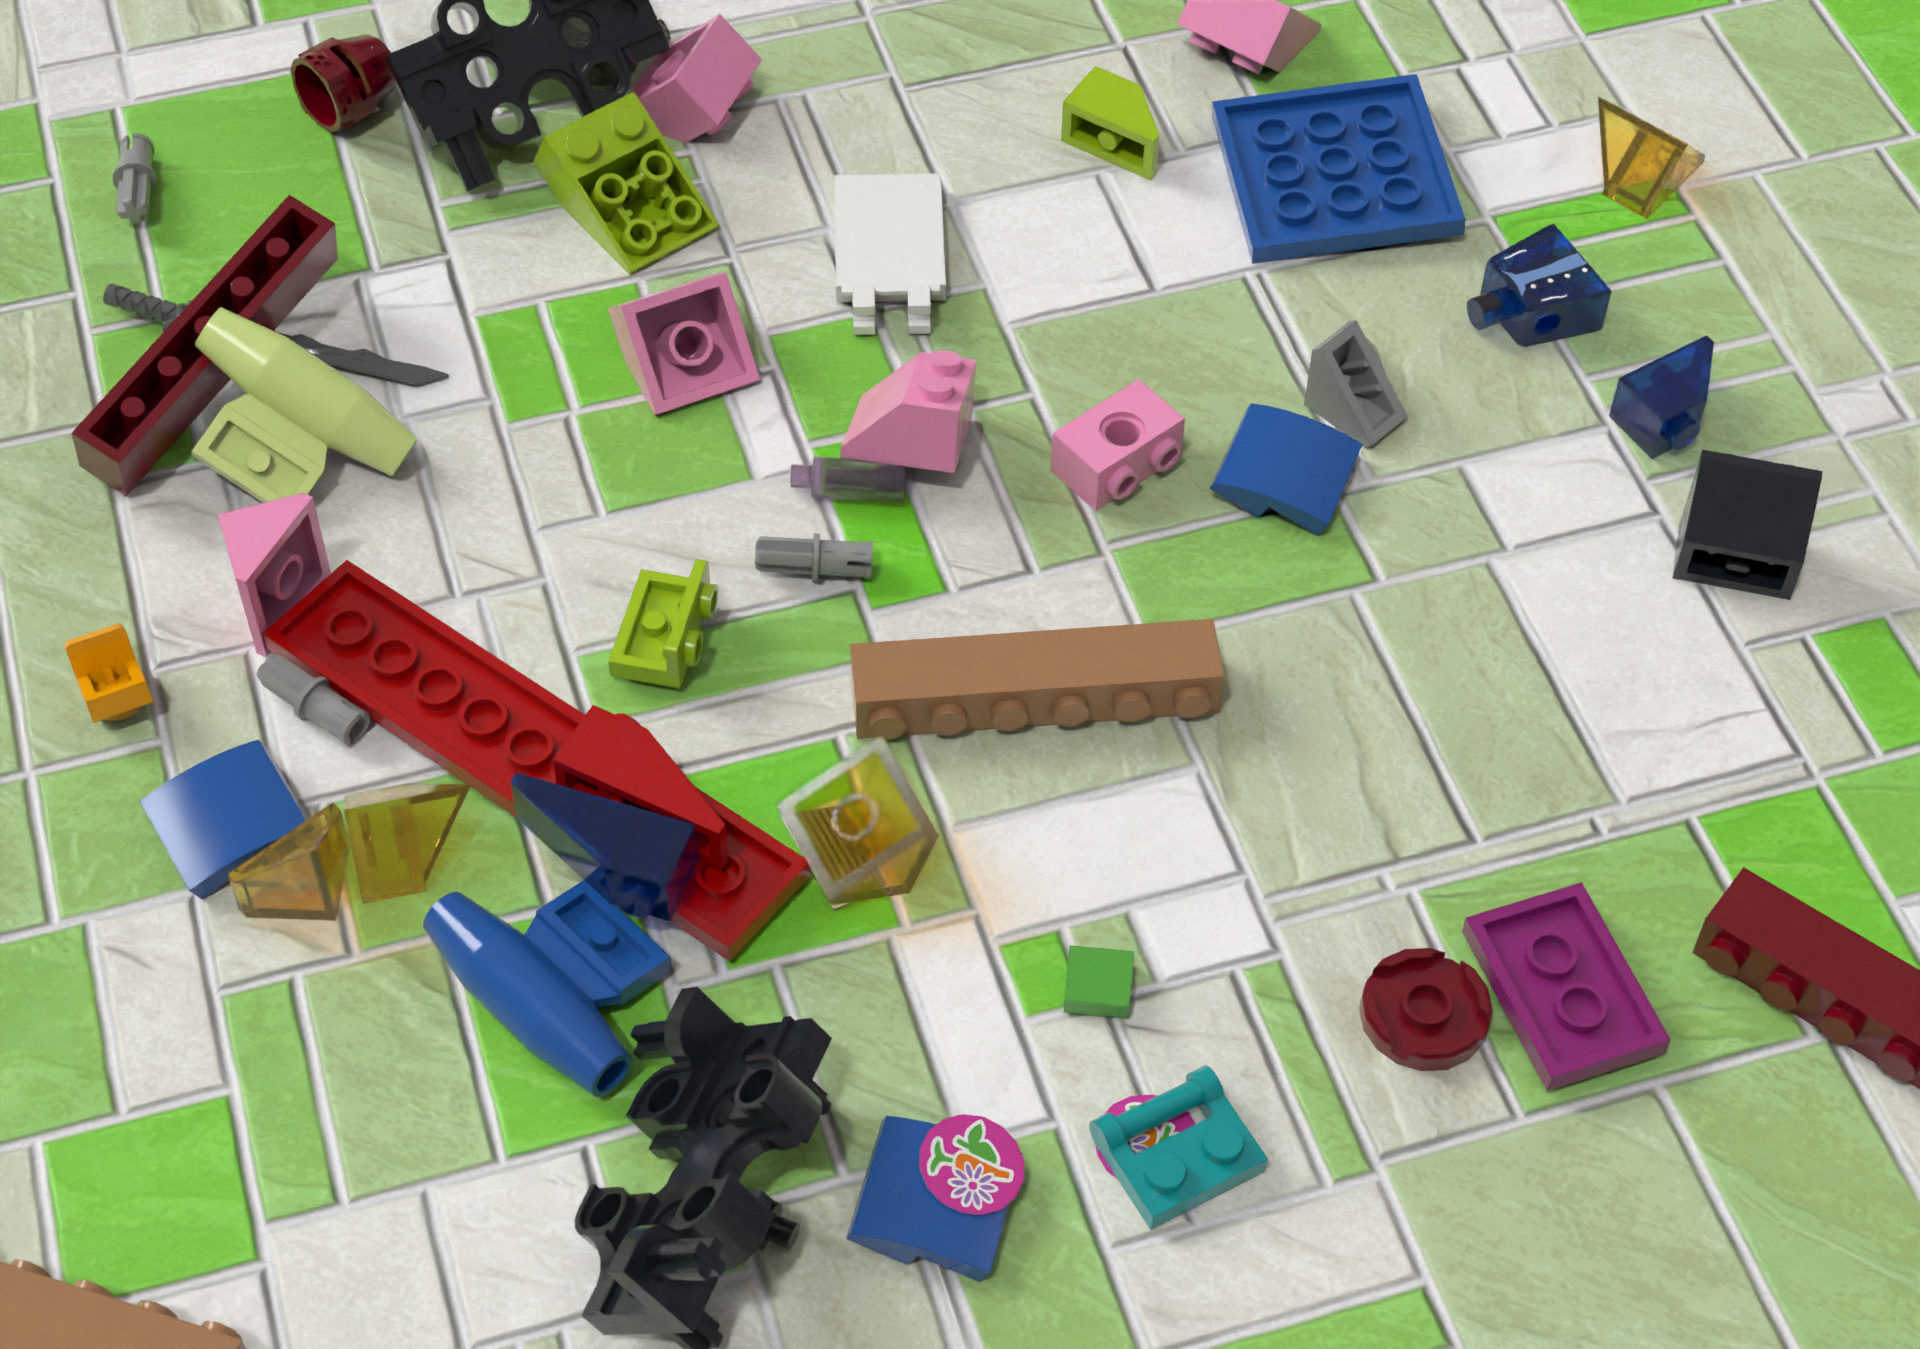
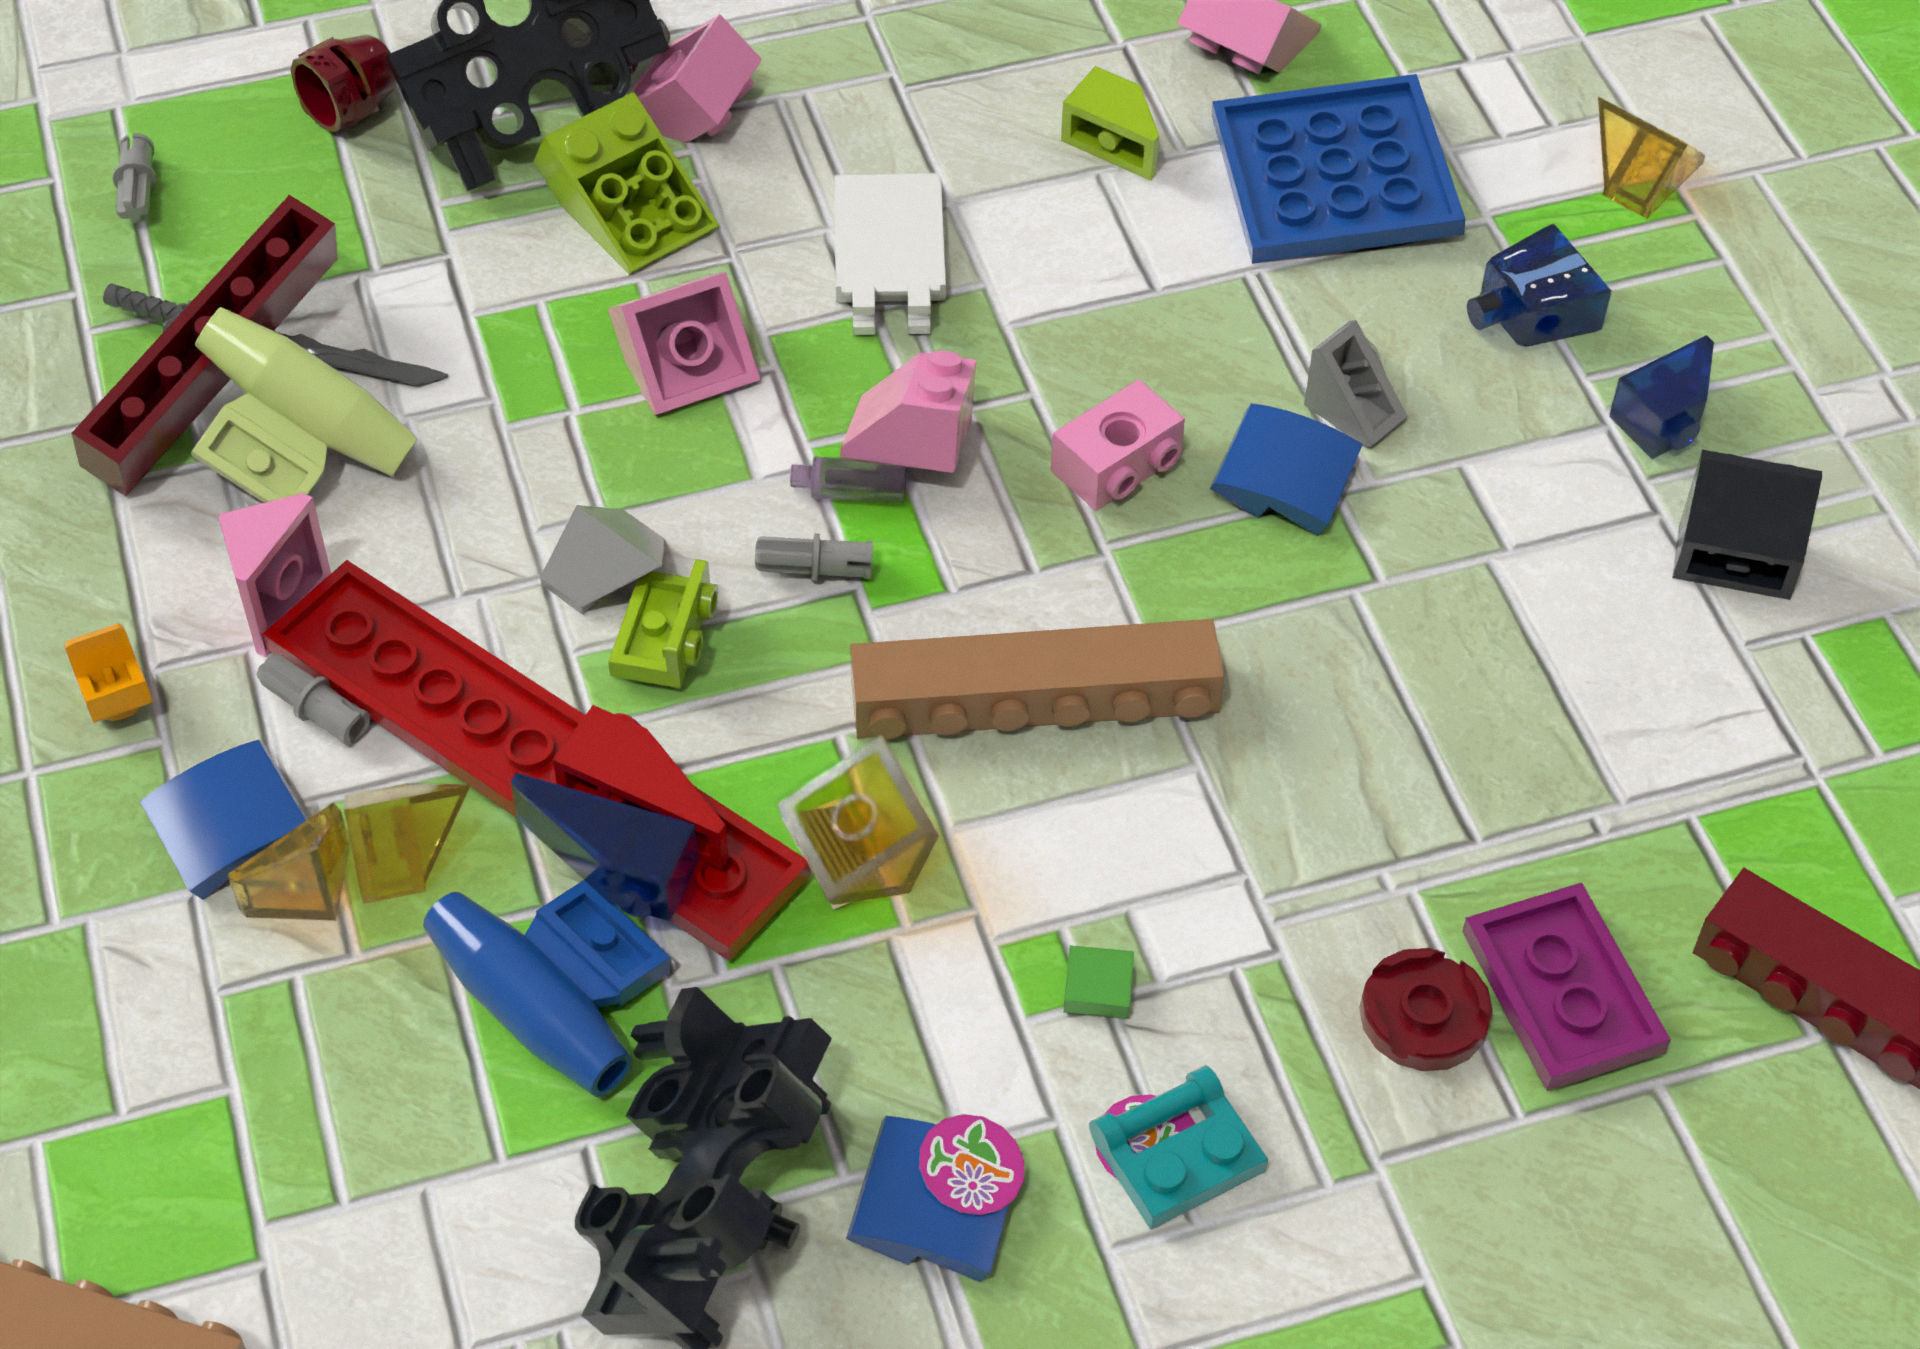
(599, 555): none -> light grey slope

